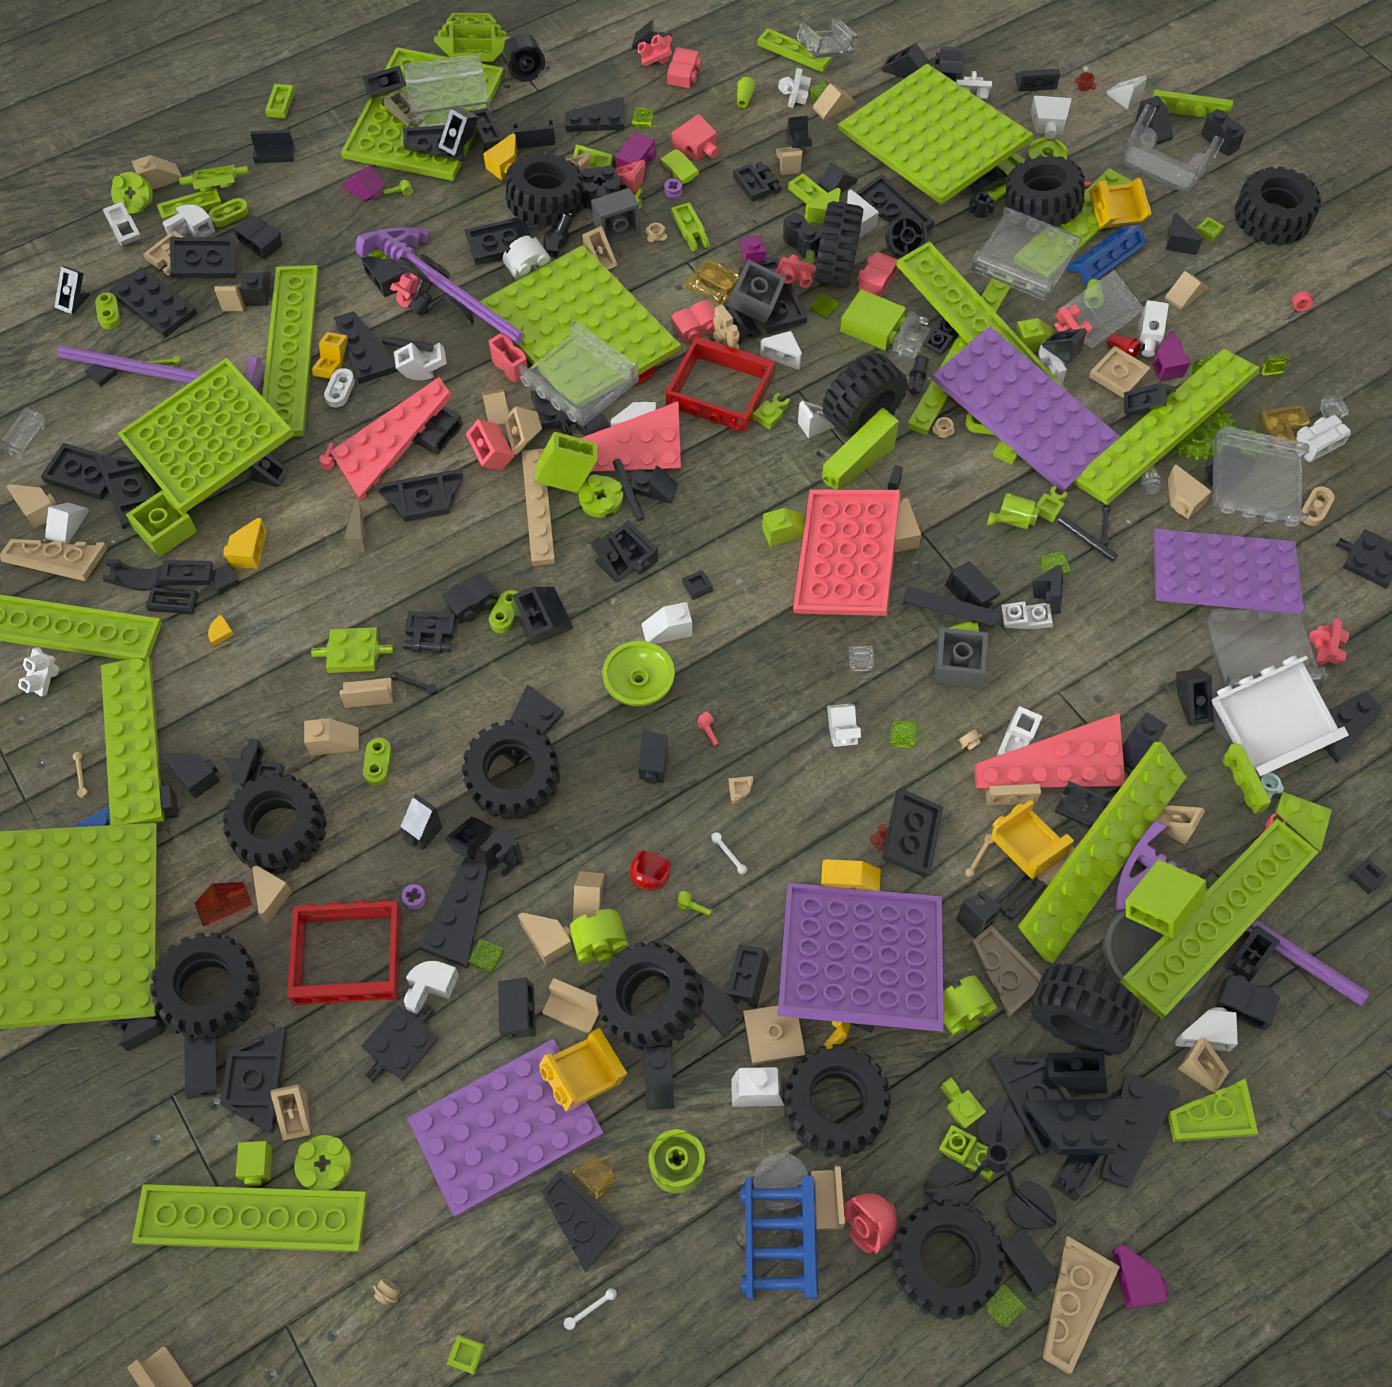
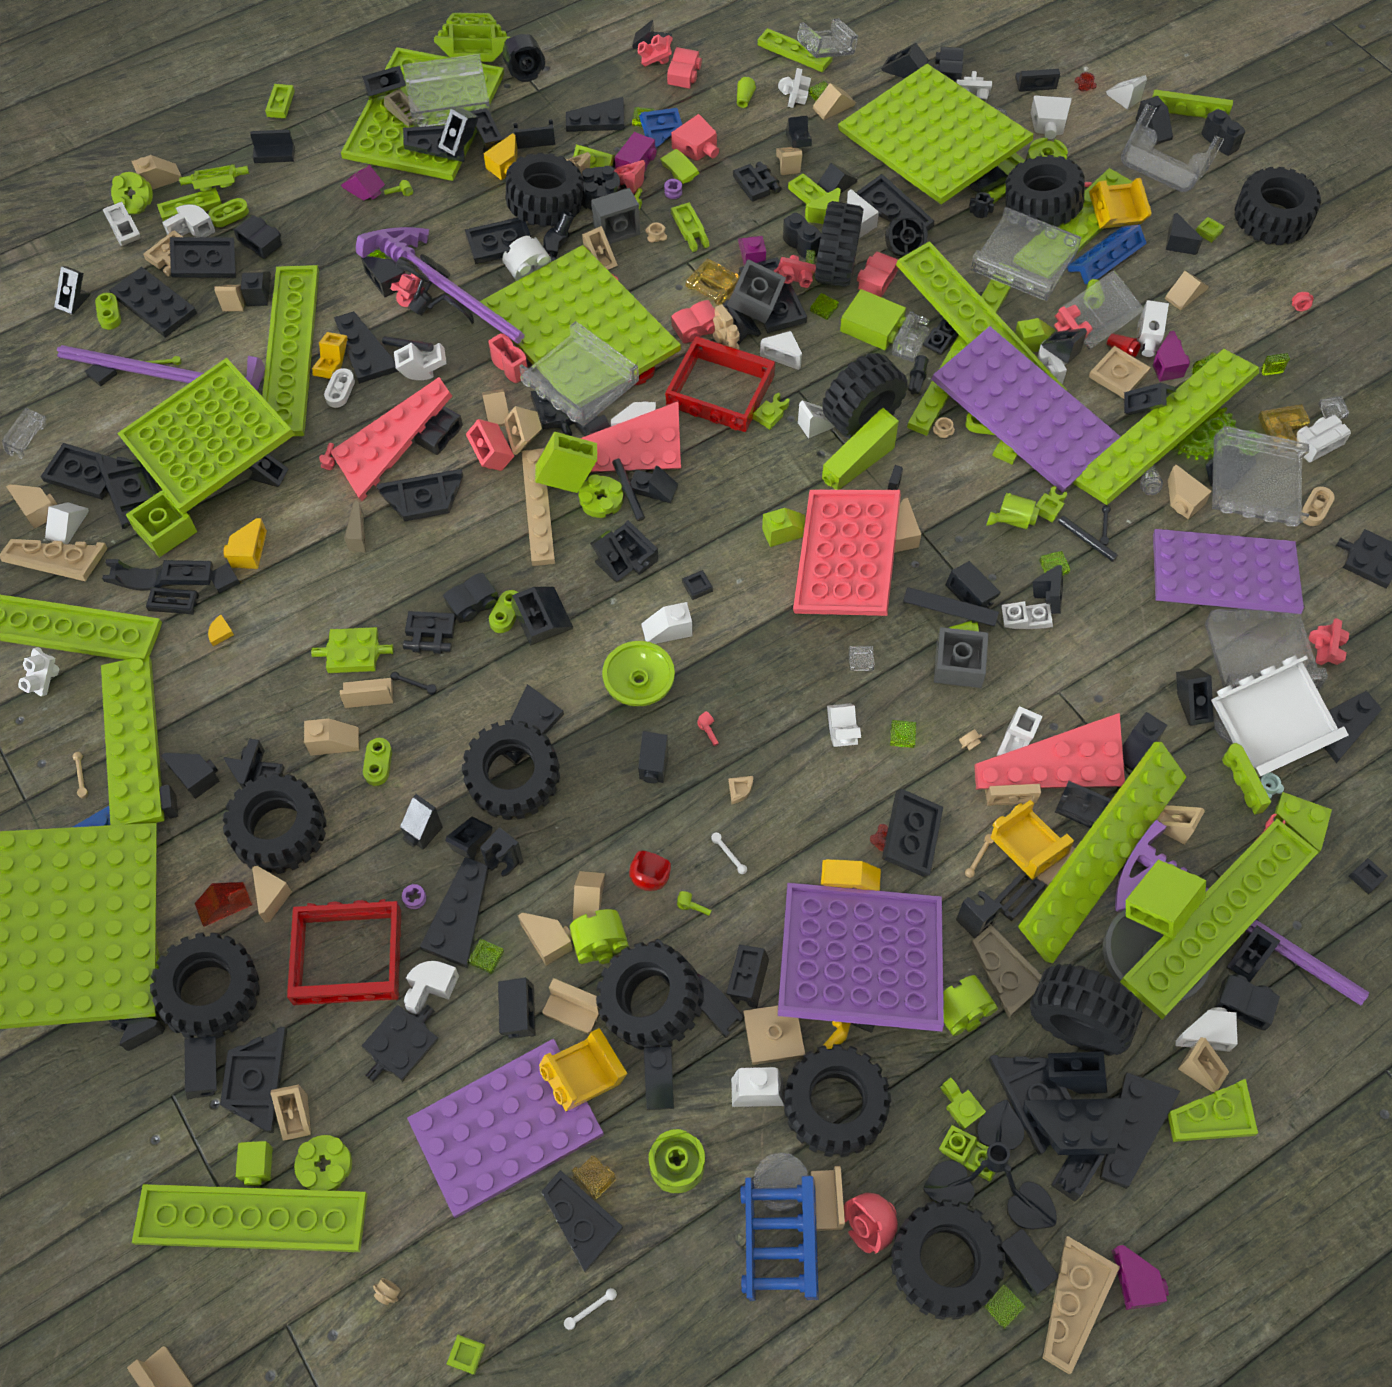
(660, 124): none -> blue wing

